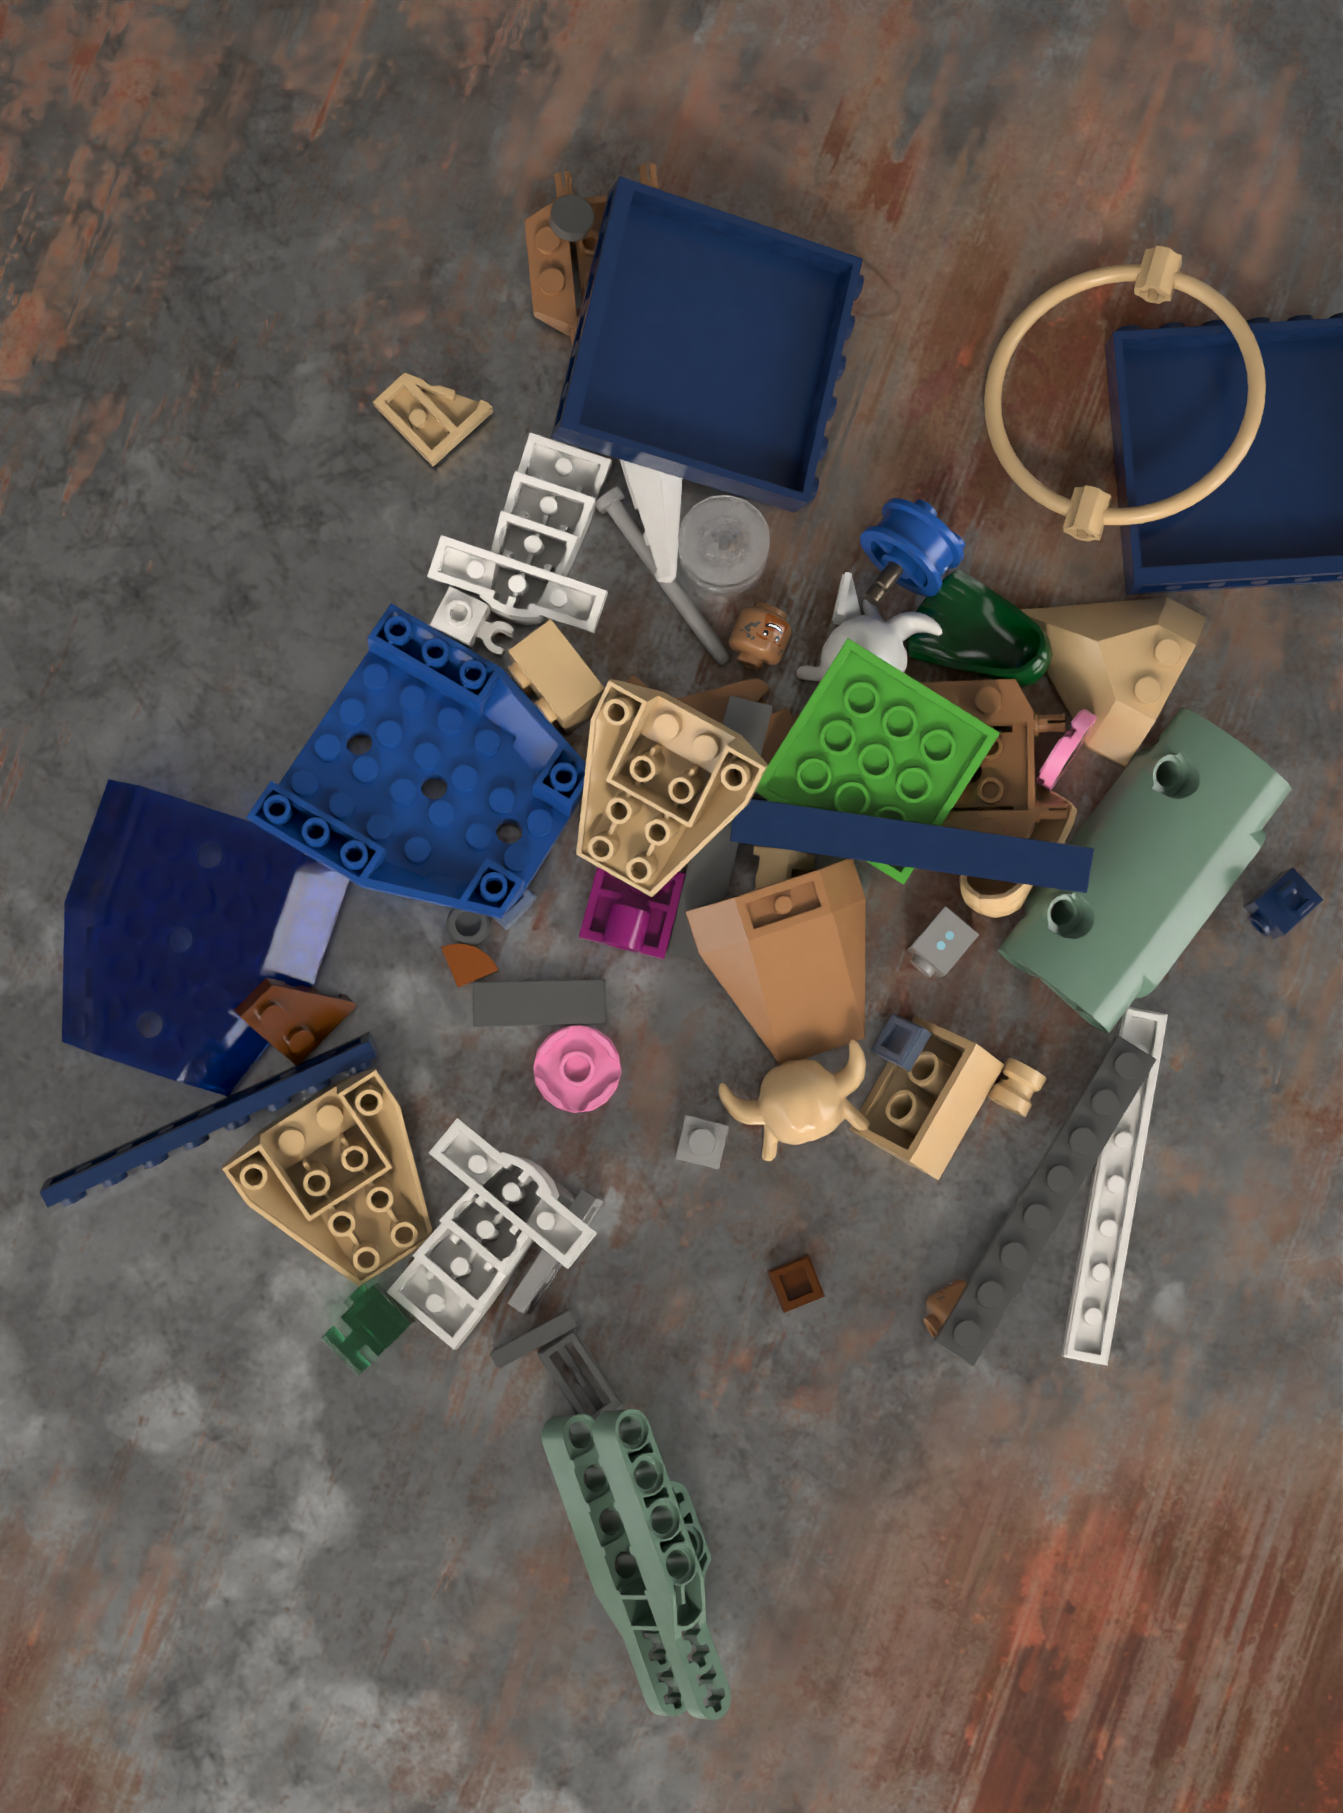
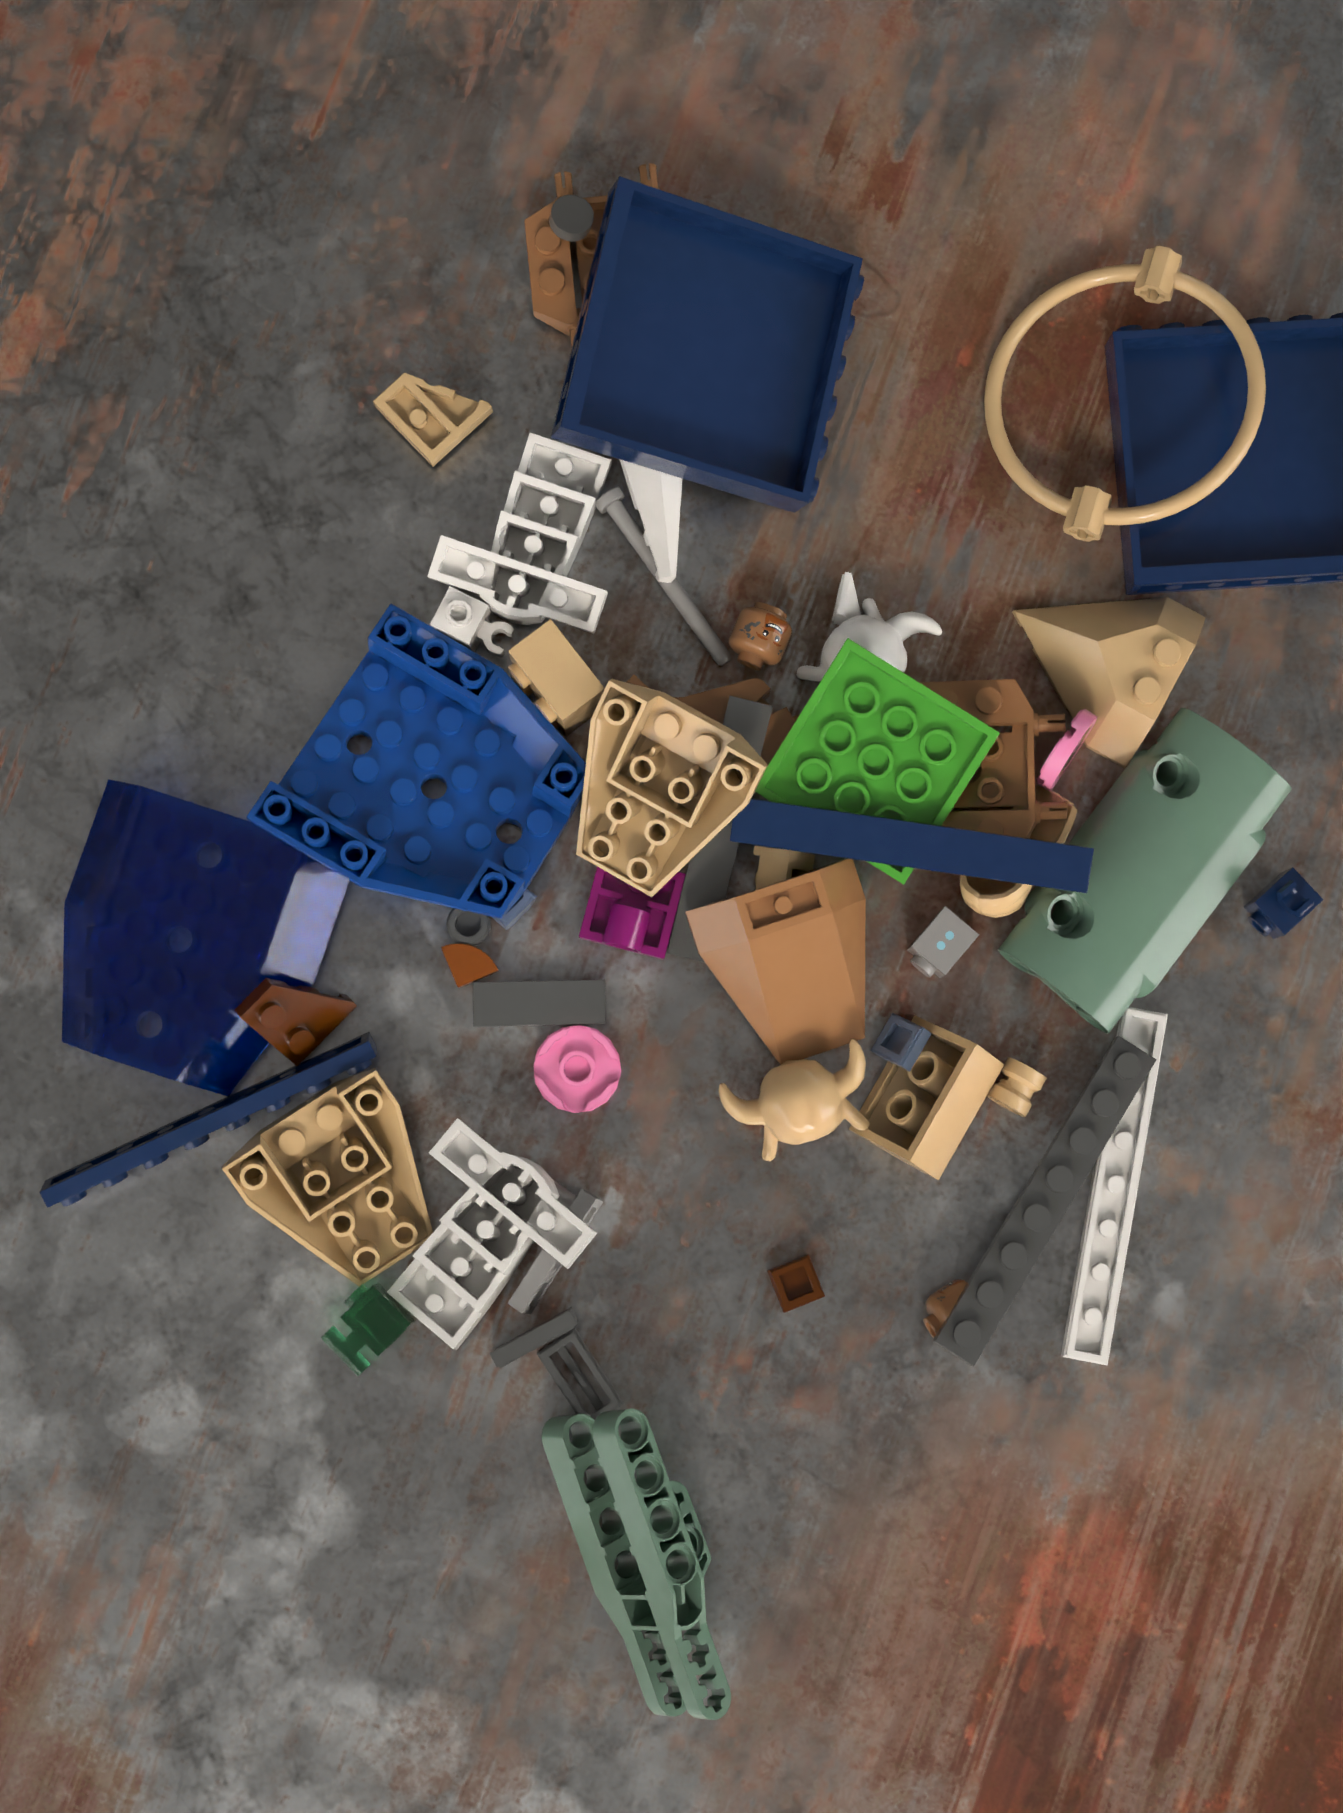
(702, 1142): light grey brick -> none
(718, 573): clear wheel -> none
(910, 549): blue wheel -> none
(981, 633): dark green hair -> none

